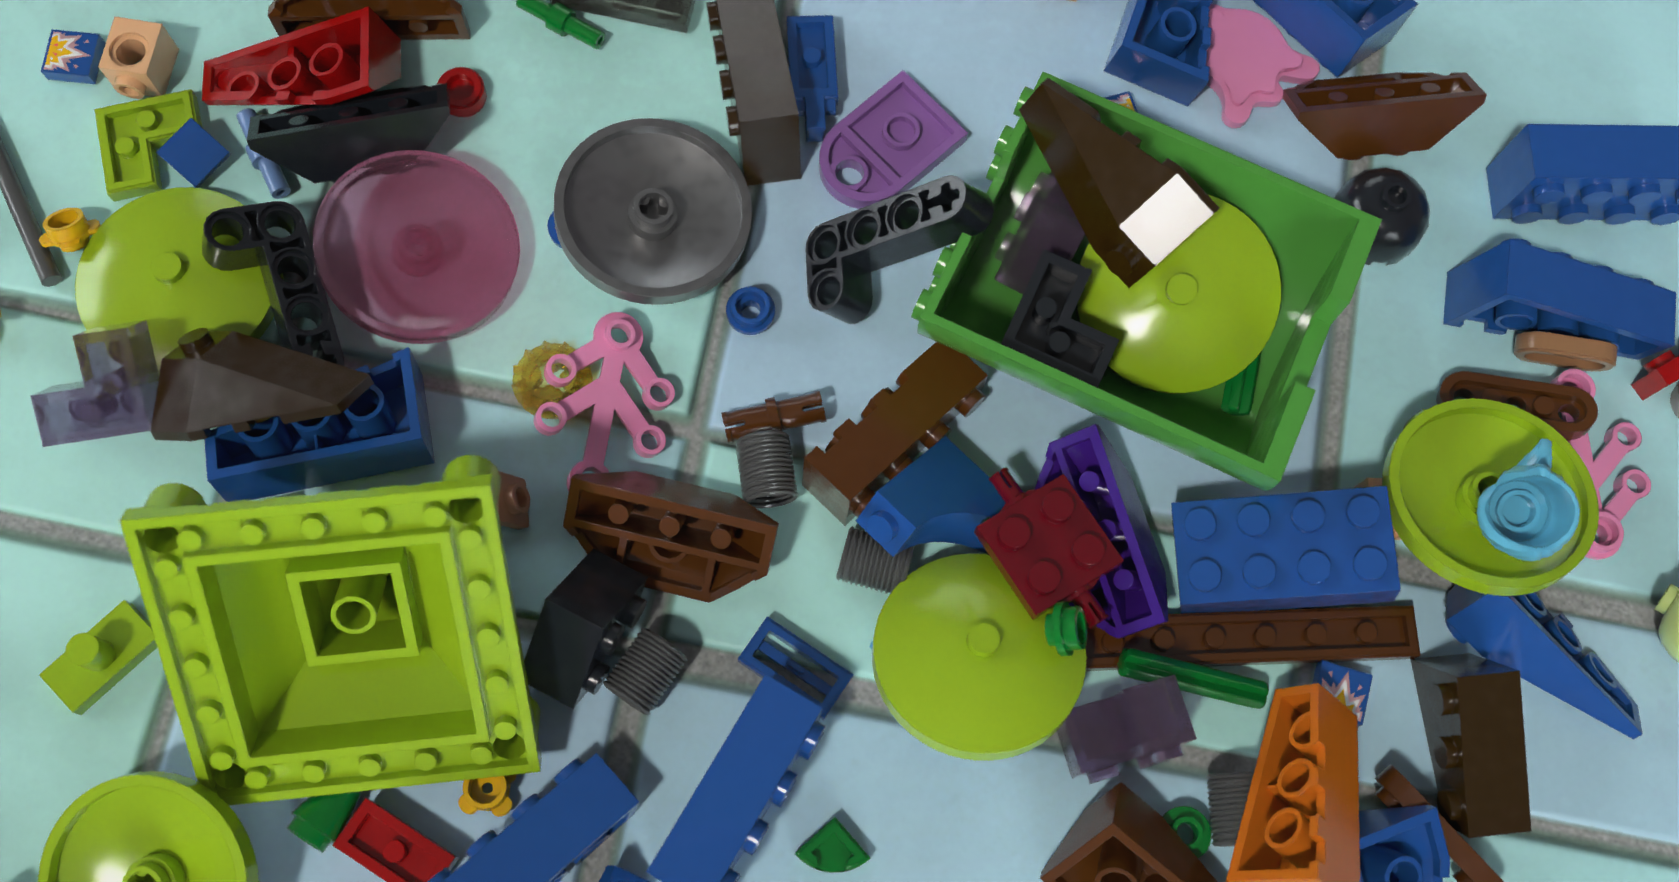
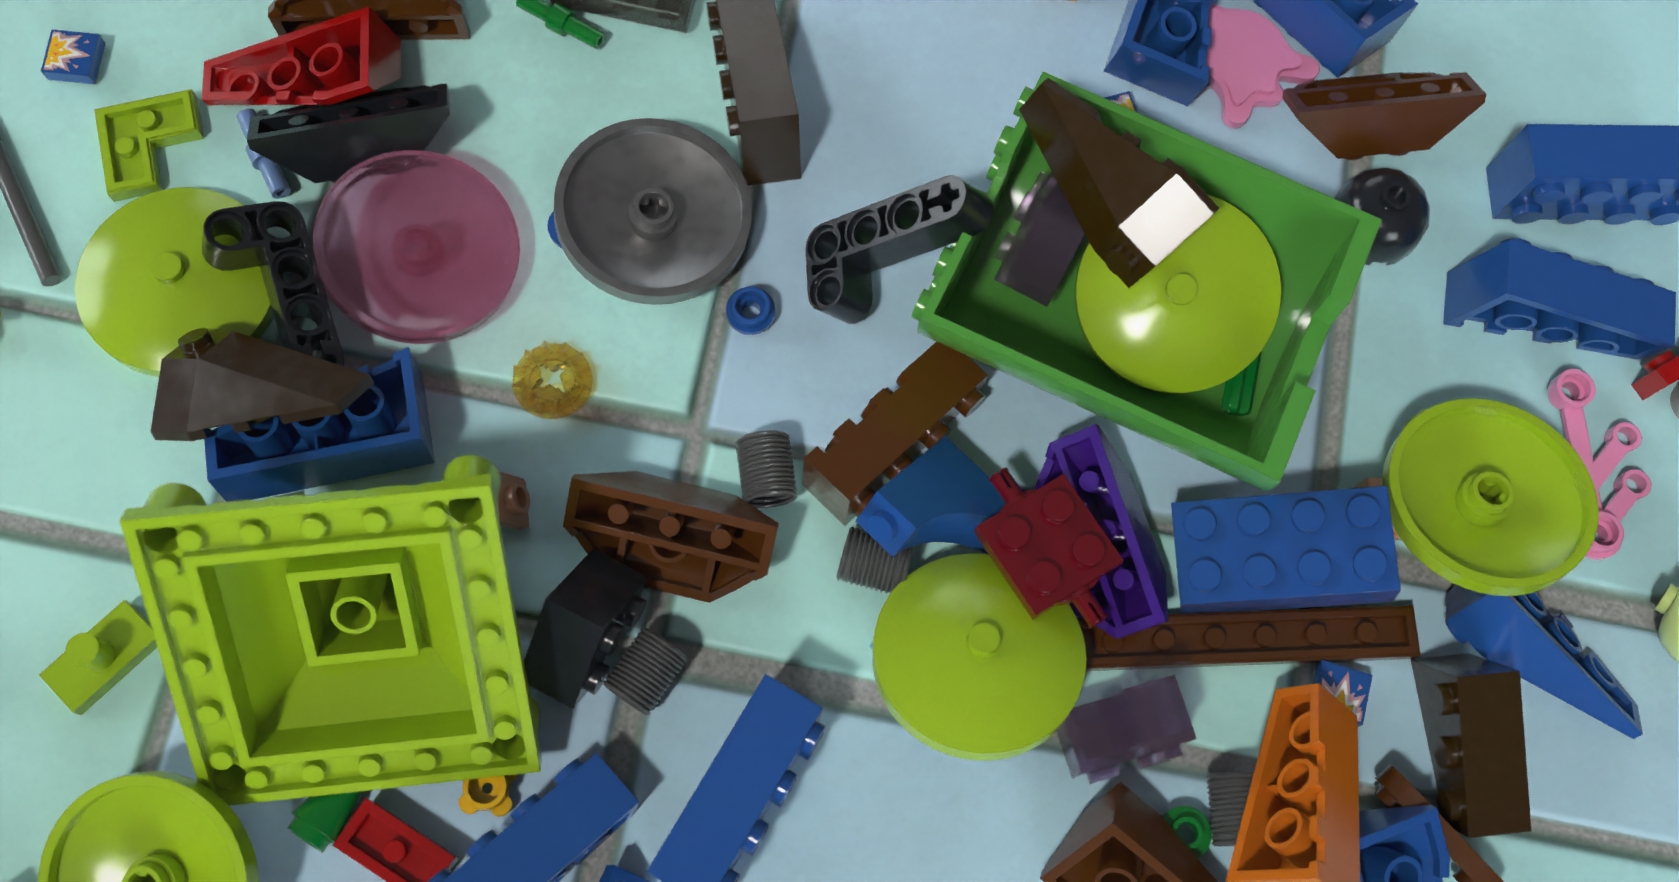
(68, 230): yellow plate -> none
(115, 388): brick -> none
(136, 41): light nougat brick -> none
(193, 153): blue tile -> none
(465, 91): red tile -> none
(607, 392): bright pink plant -> none
(757, 643): blue tile -> none
(774, 416): reddish brown pin -> none
(813, 70): blue hinge -> none
(832, 850): green tile -> none
(889, 141): medium lavender tile -> none
(1044, 323): black brick -> none
(1066, 628): green plate -> none
(1194, 678): green axle -> none
(1529, 508): medium azure hair -> none
(1535, 397): reddish brown plate -> none
(1565, 351): medium nougat tile -> none

